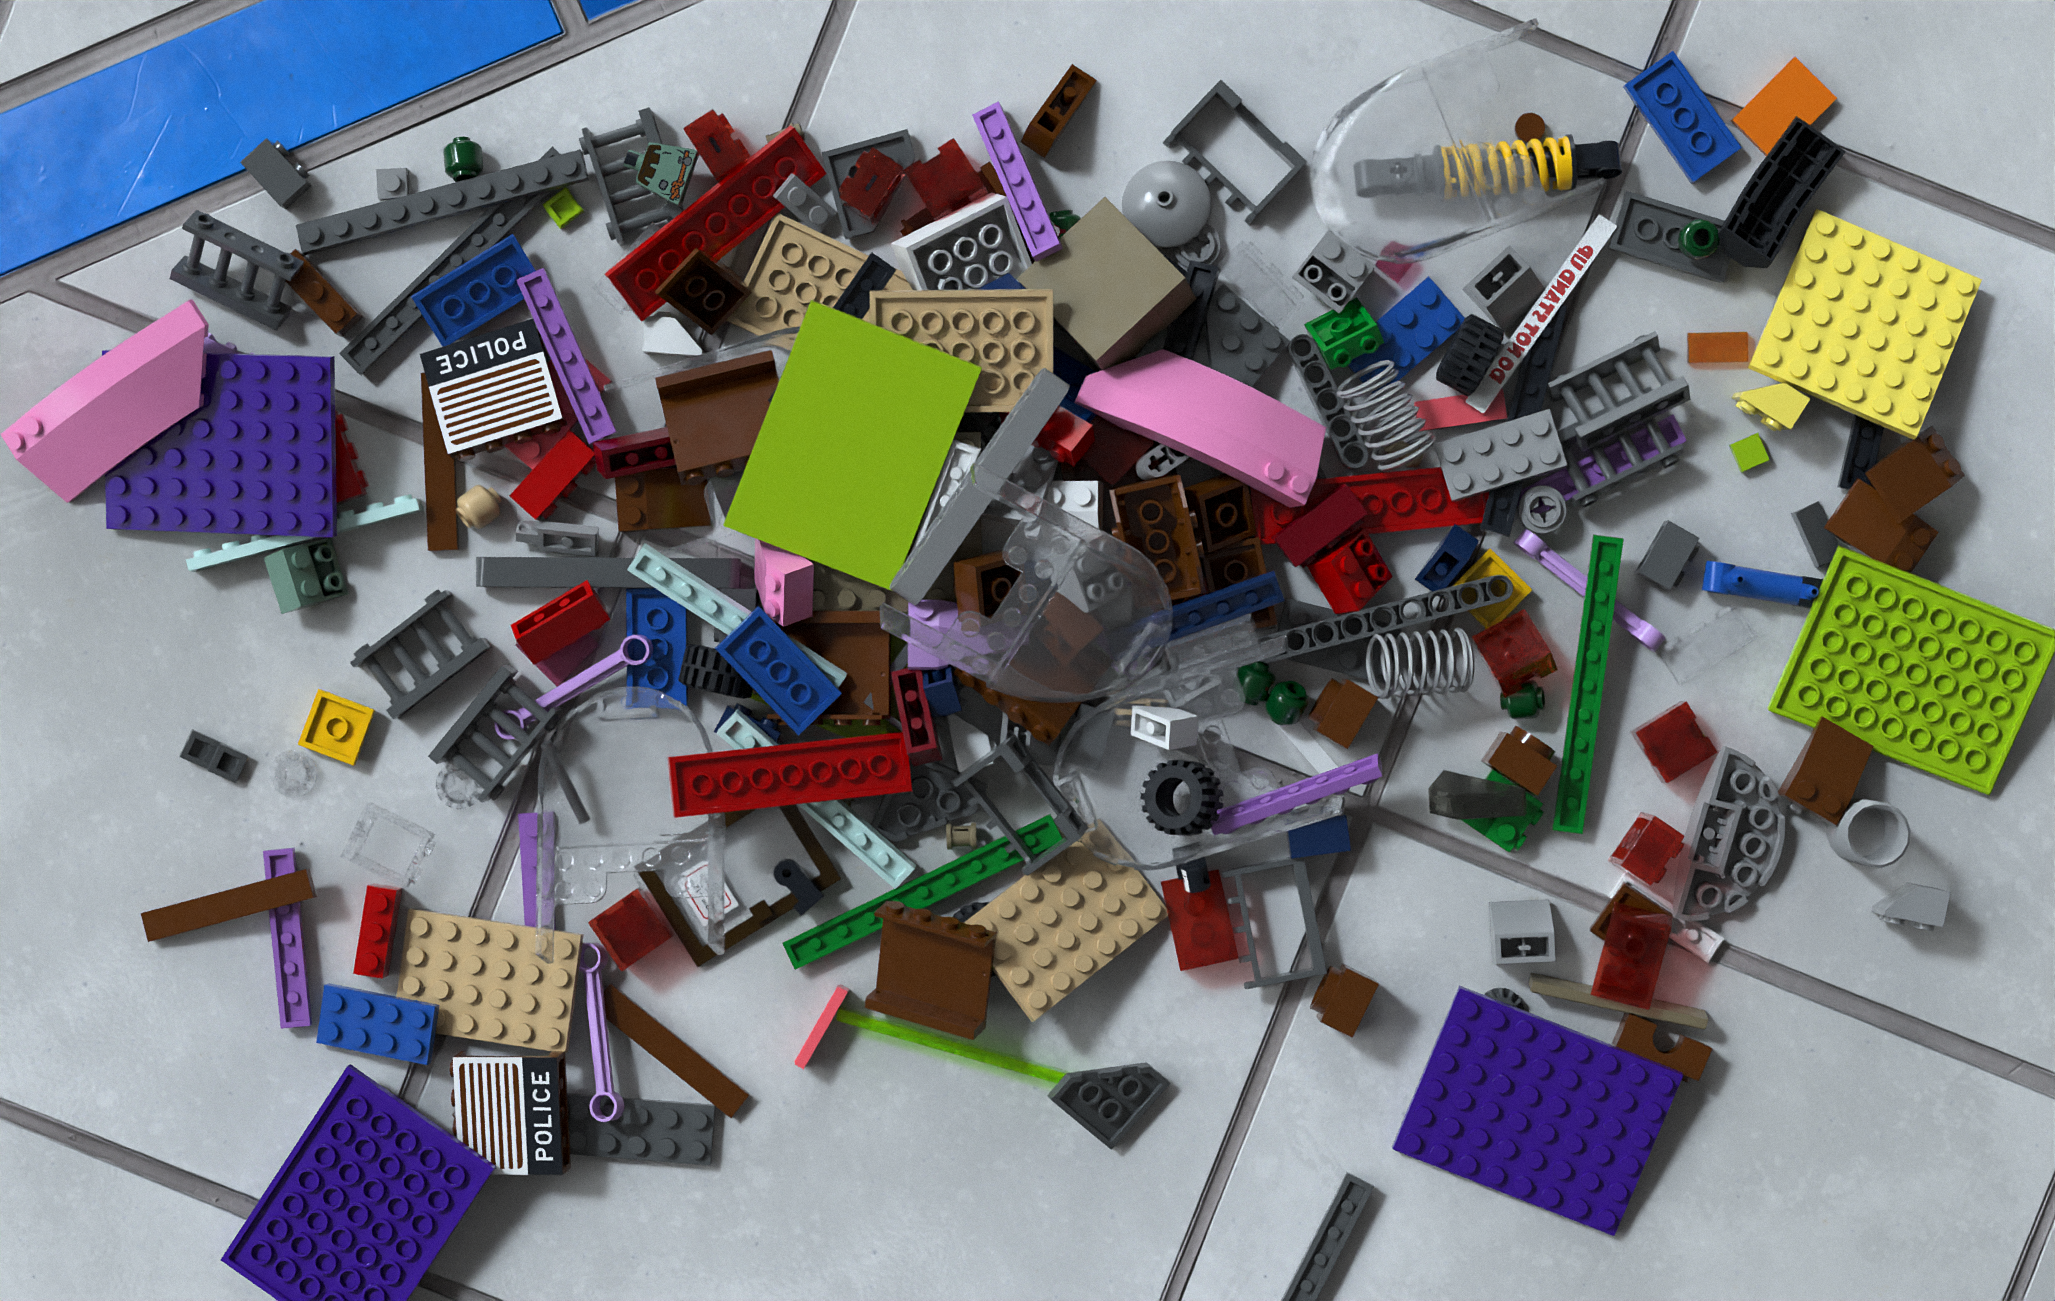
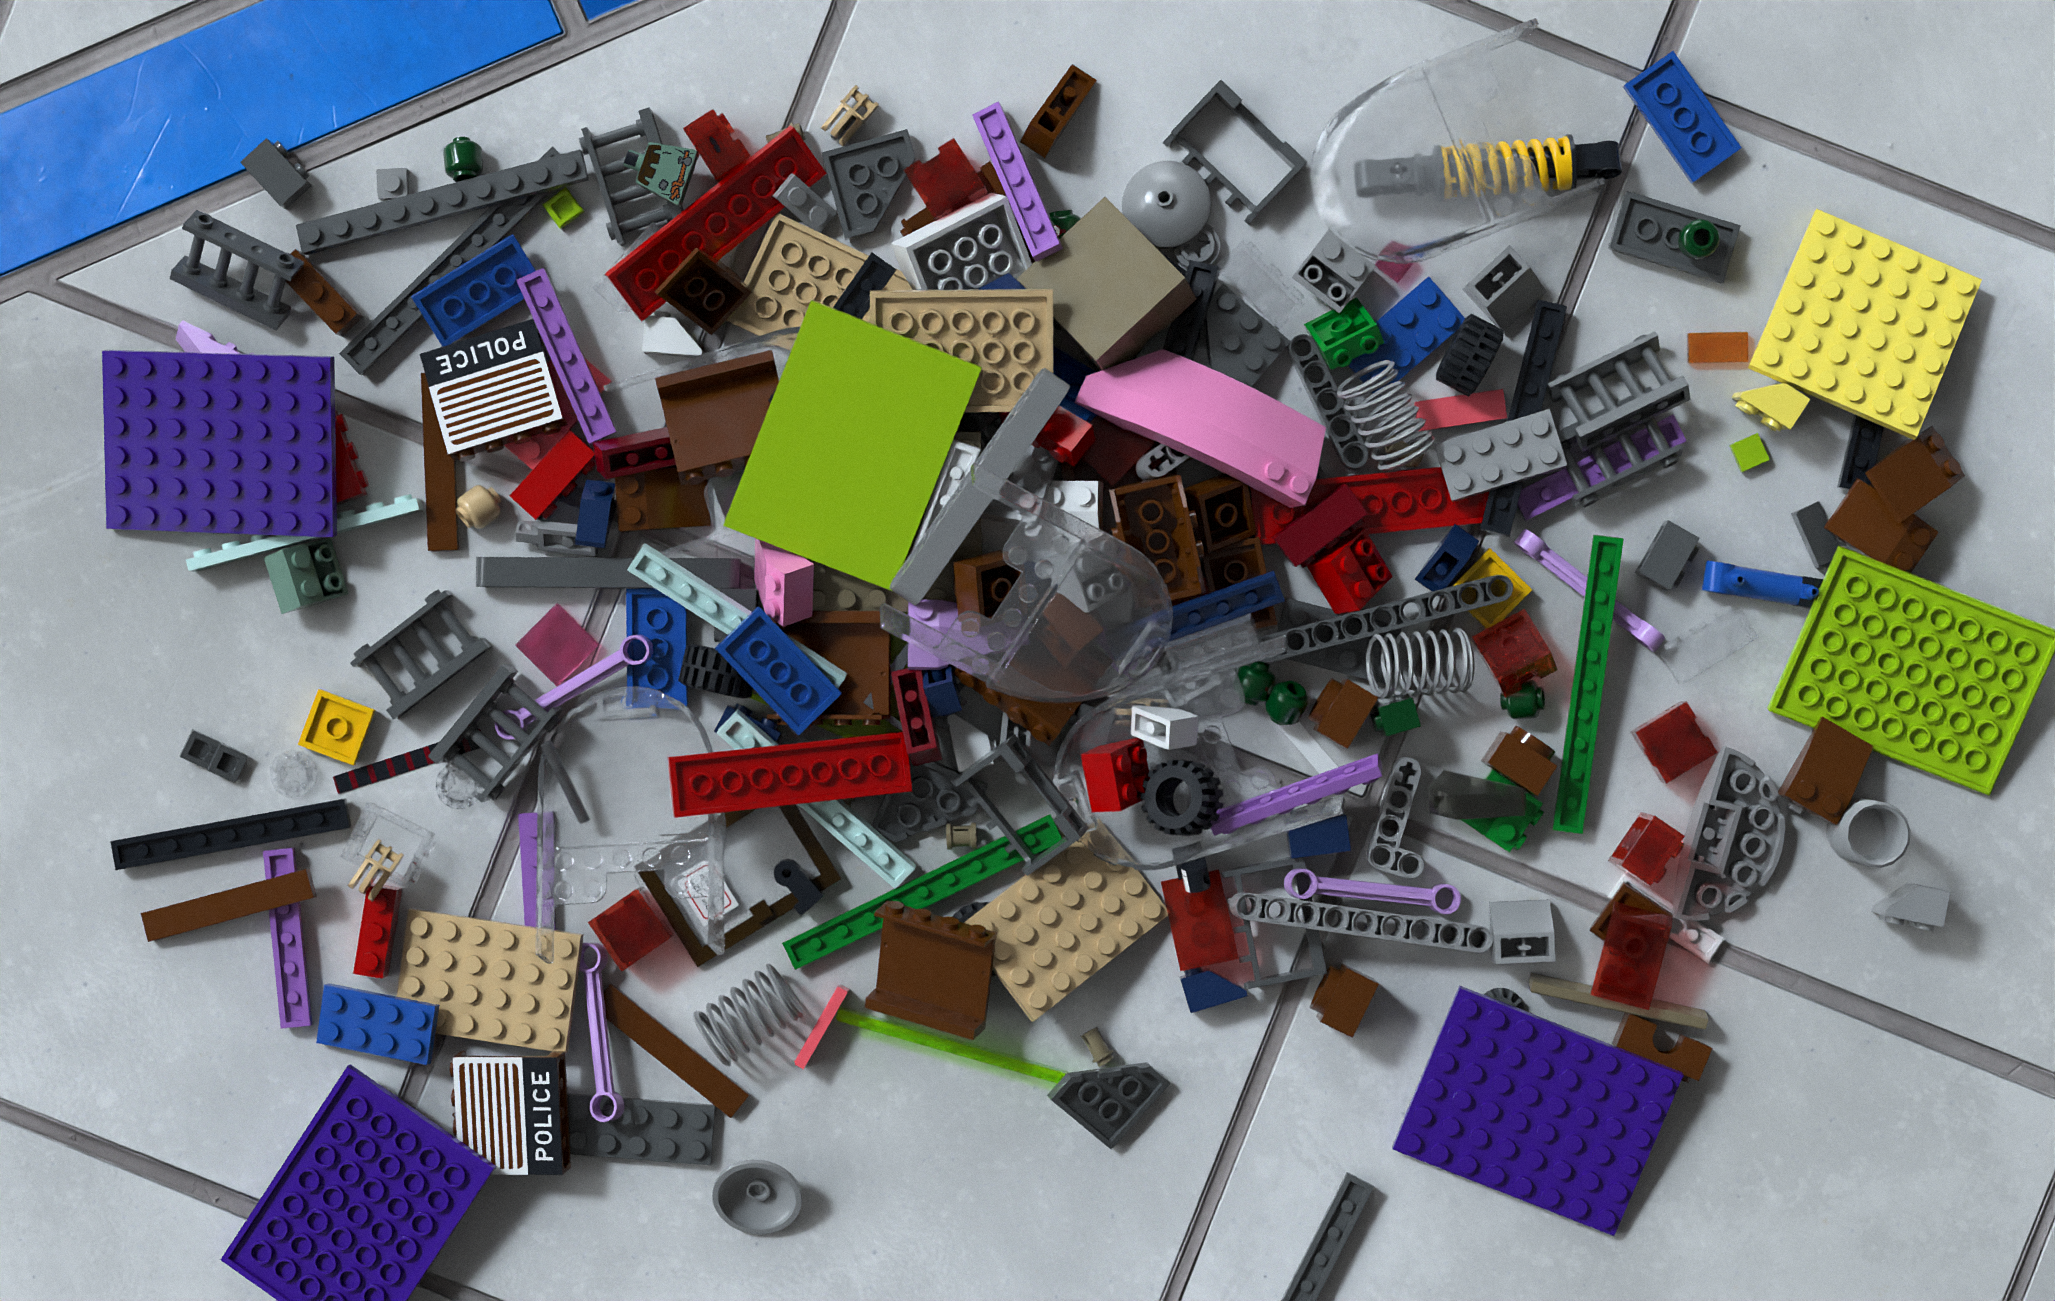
(114, 404): bright pink slope -> none
(230, 834): none -> black plate
(377, 867): none -> tan arm
(392, 766): none -> black sticker
(560, 622): red brick -> none
(595, 513): none -> dark blue slope
(757, 1207): none -> light grey dish
(775, 982): none -> light grey piece
(851, 113): none -> tan arm
(871, 184): clear red piece -> none
(1097, 1047): none -> dark tan pin
(1115, 774): none -> red slope
(1208, 989): none -> dark blue slope
(1372, 891): none -> lavender piece
(1375, 922): none -> light grey beam
(1395, 716): none -> dark green brick
(1400, 816): none -> light grey beam
(1529, 127): reddish brown tile -> none
(1541, 313): clear sticker -> none
(1550, 497): light grey gear -> none
(1778, 194): black piece -> none
(1789, 94): orange tile -> none

